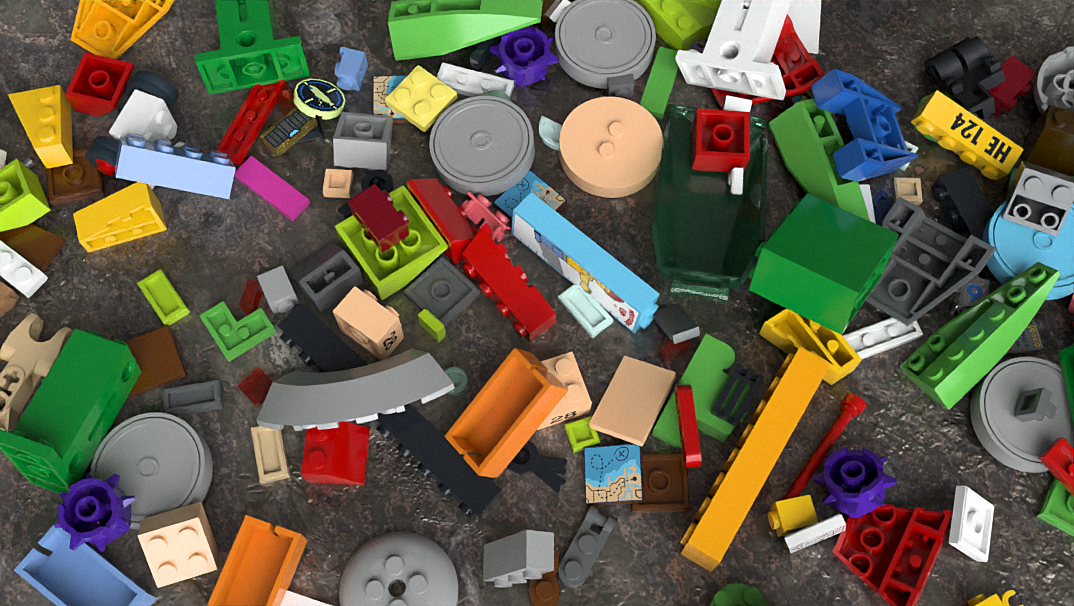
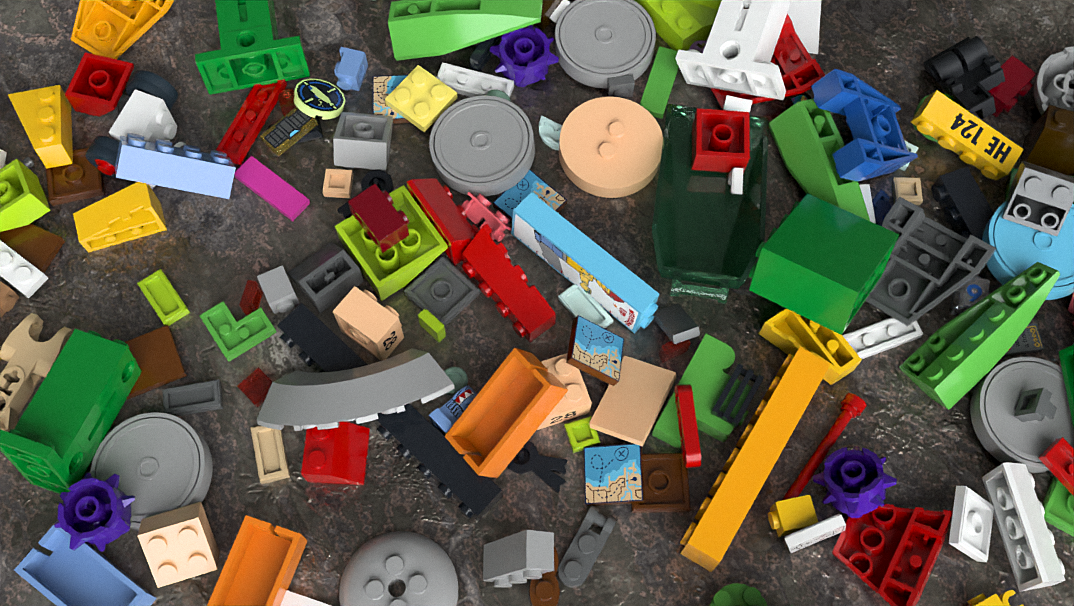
(449, 413): none -> medium blue leg
(595, 350): none -> tile
(1023, 527): none -> white slope

